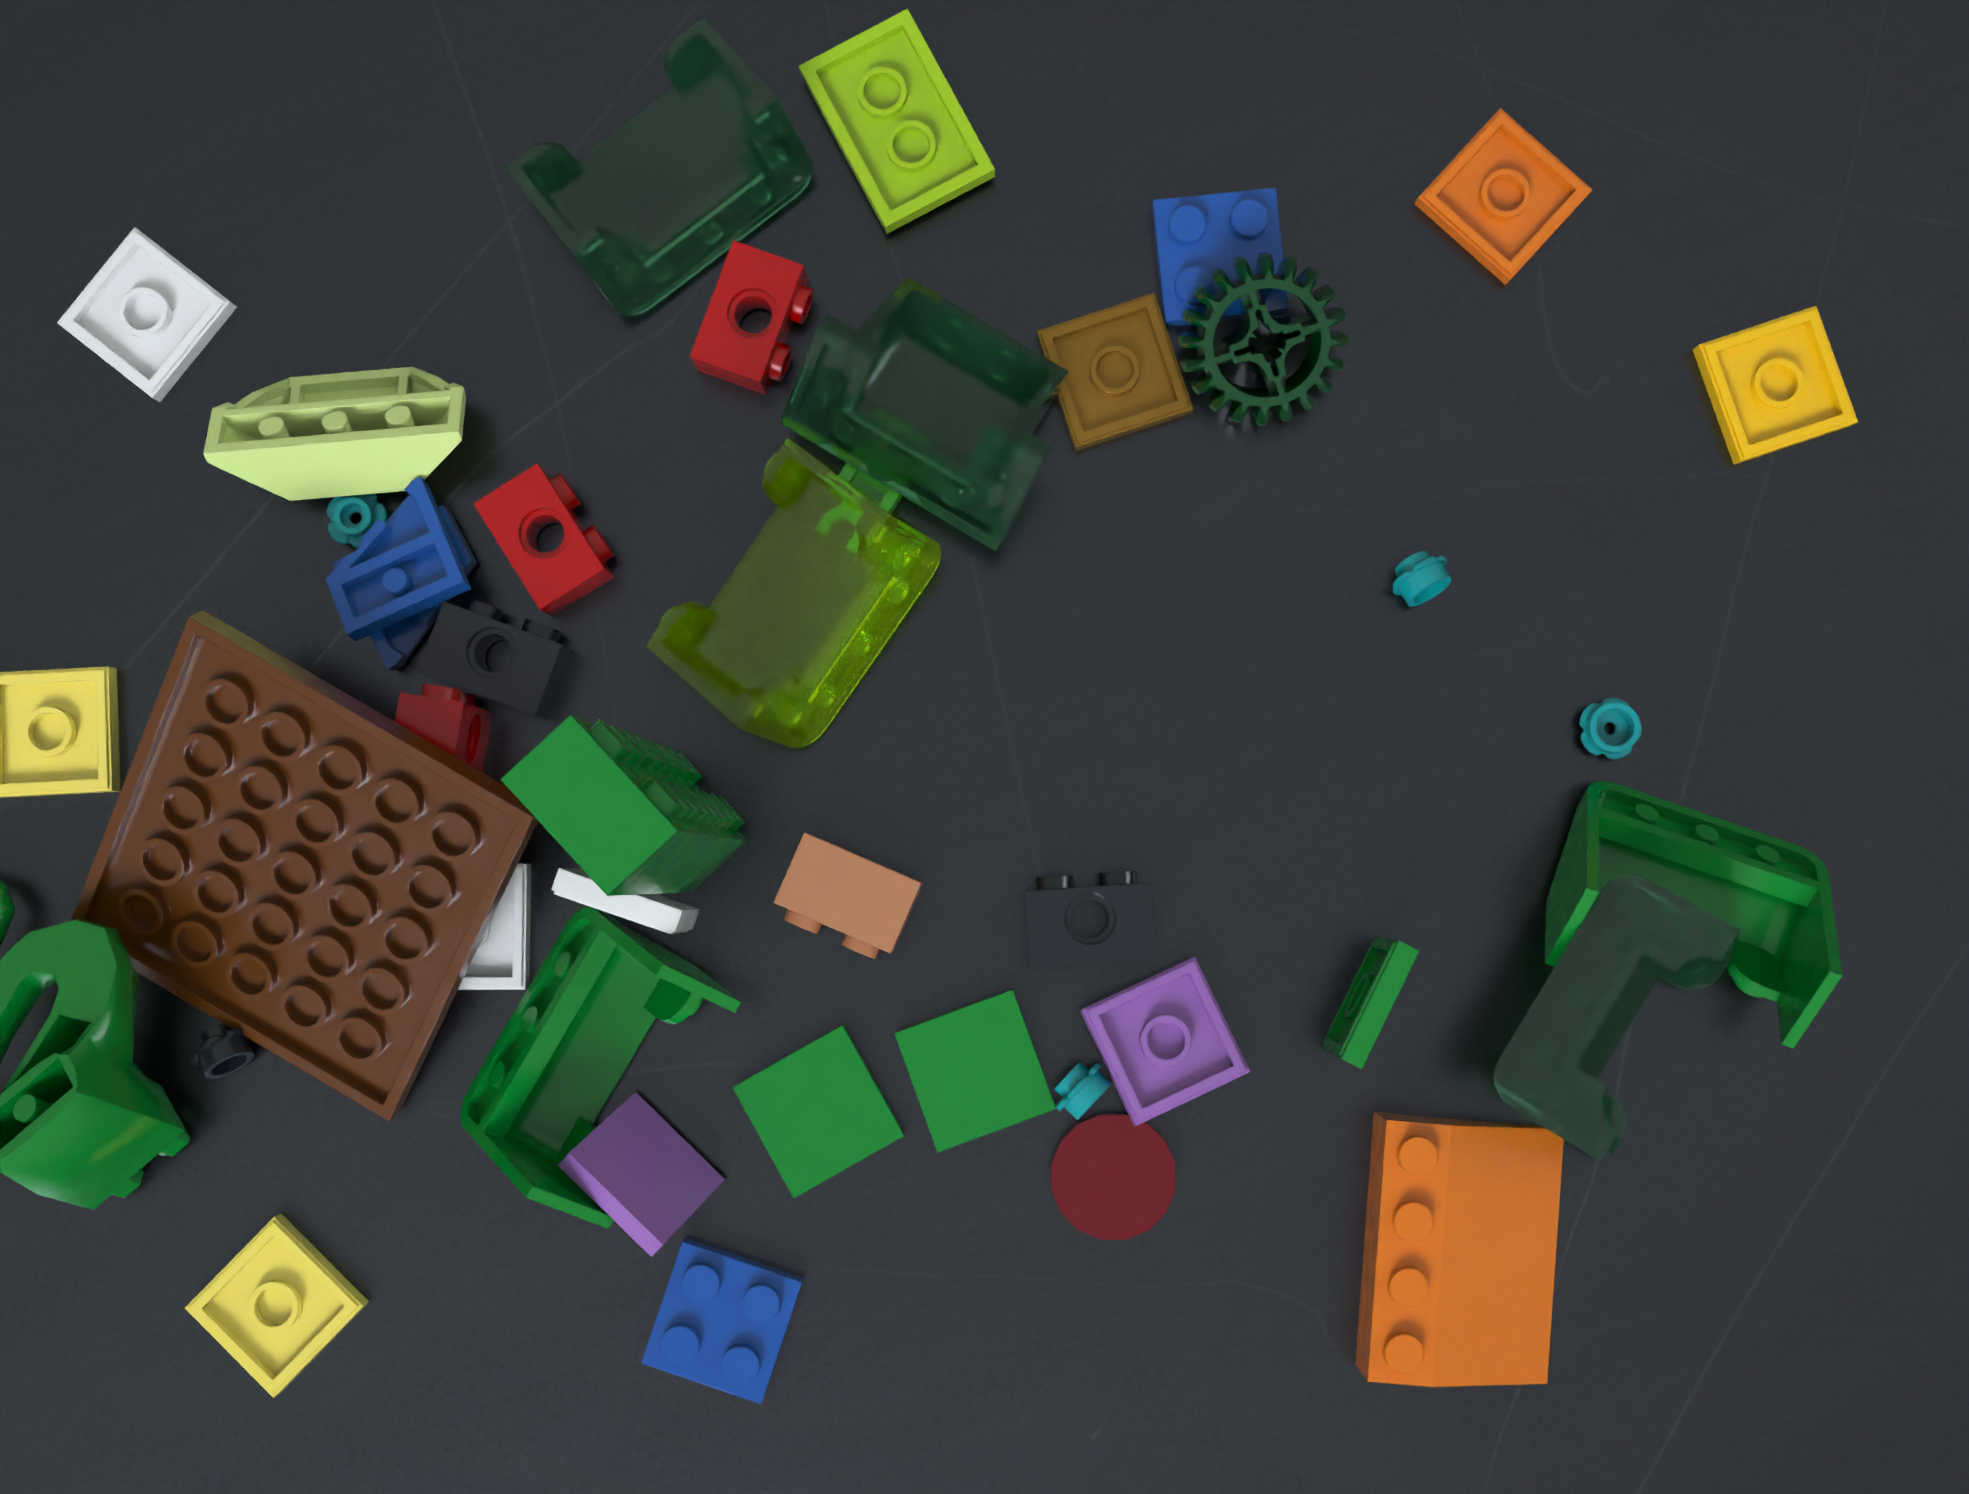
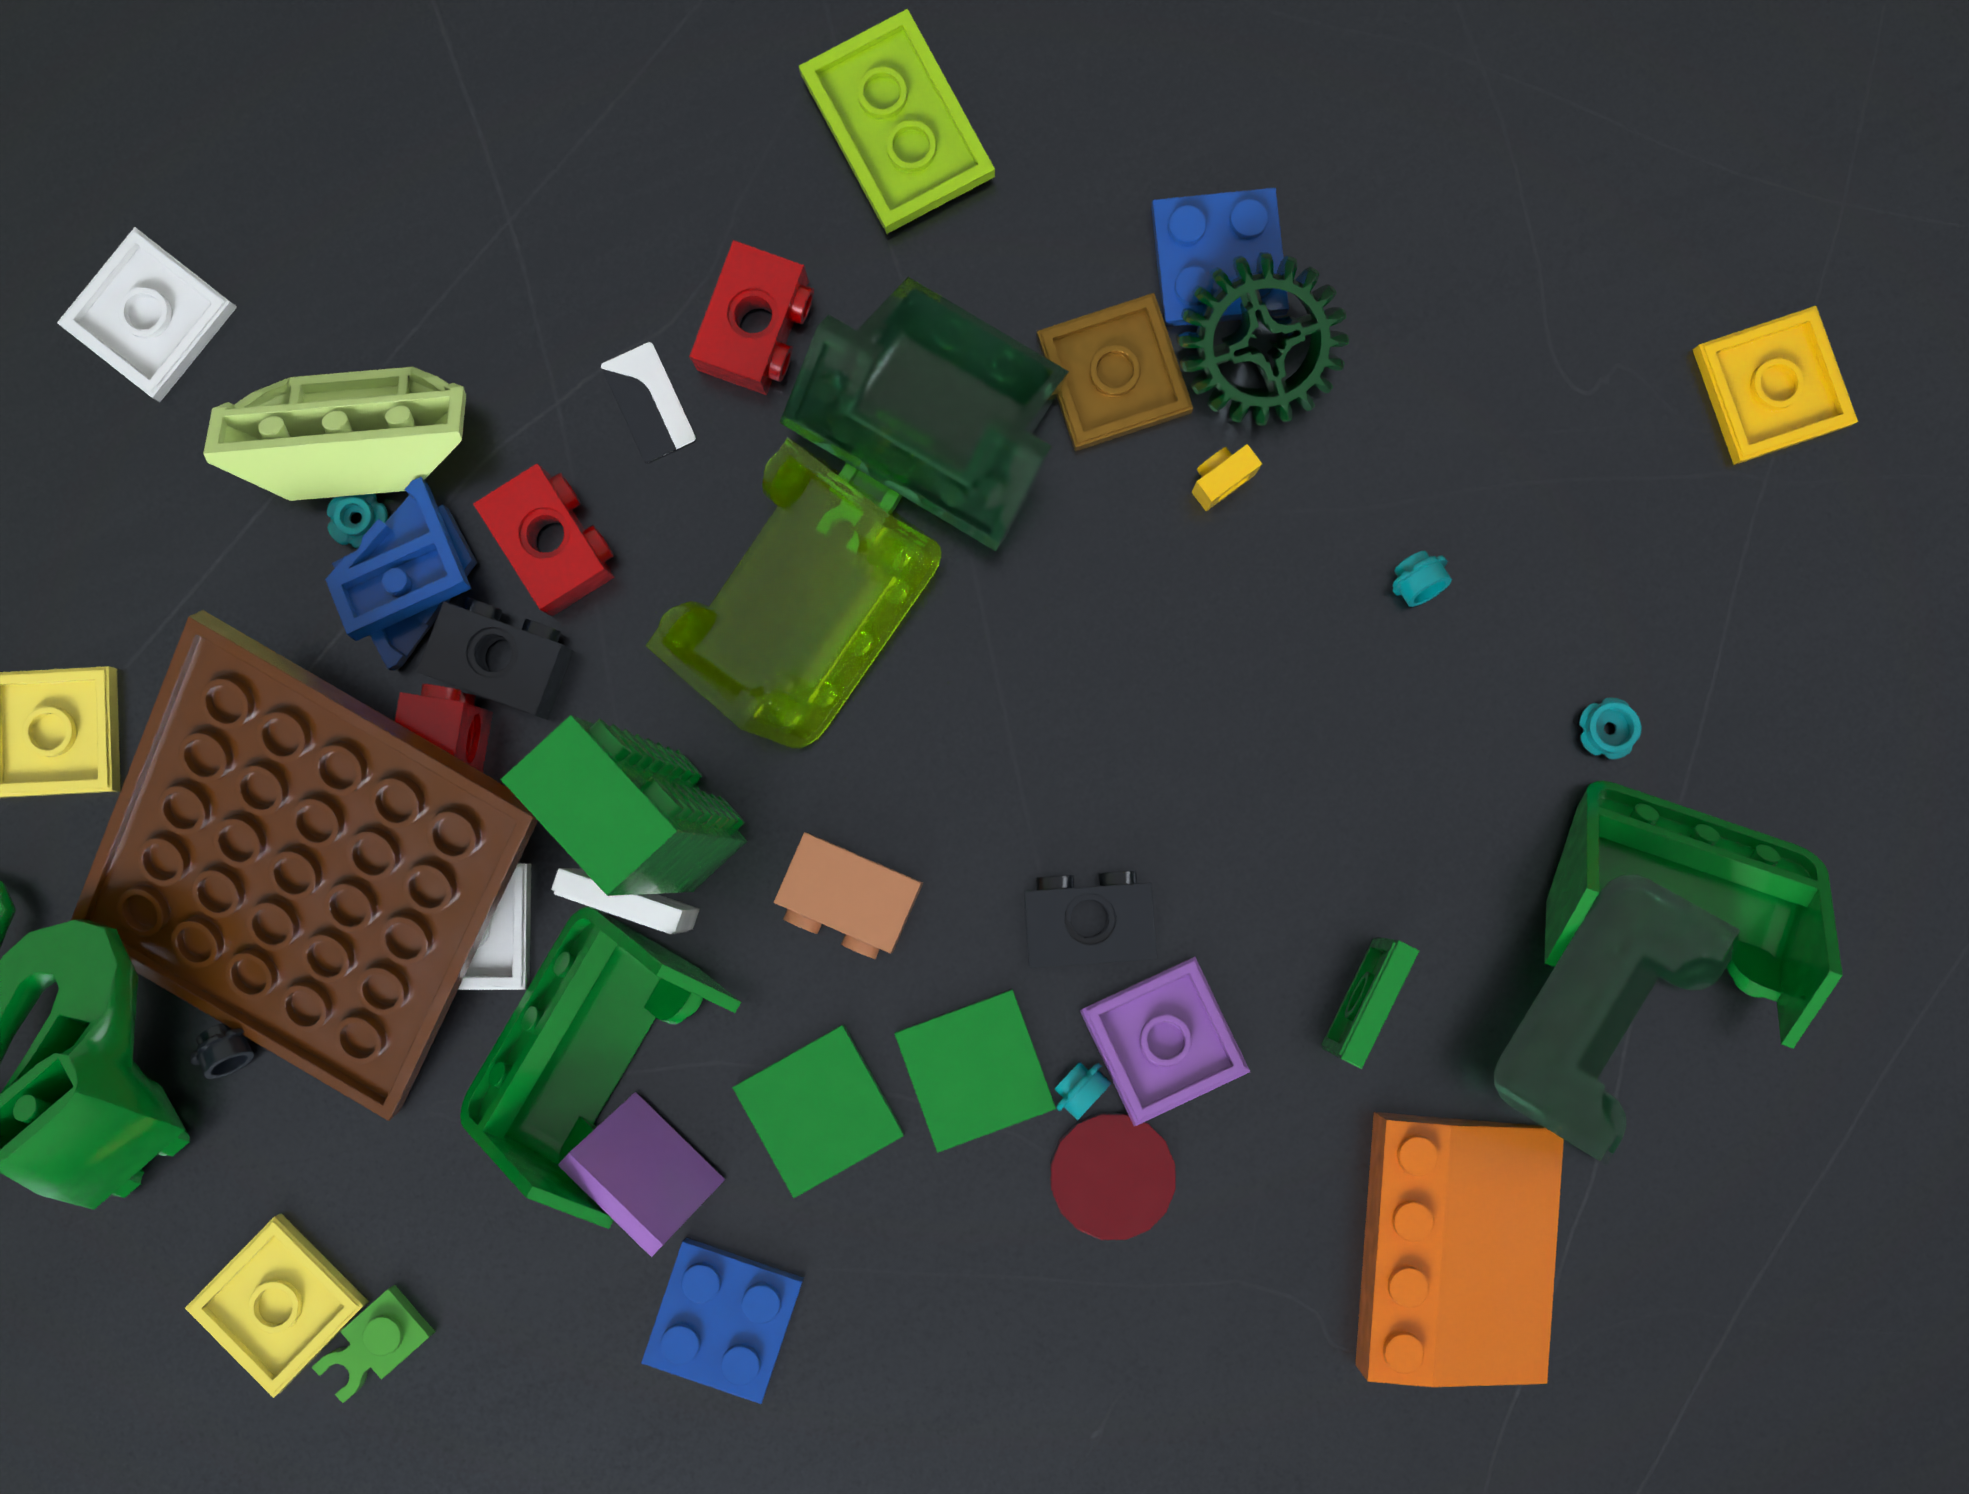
(378, 1340): none -> bright green plate
(648, 402): none -> sticker
(673, 179): clear green windscreen -> none
(1224, 474): none -> yellow plate
(1503, 196): orange tile -> none

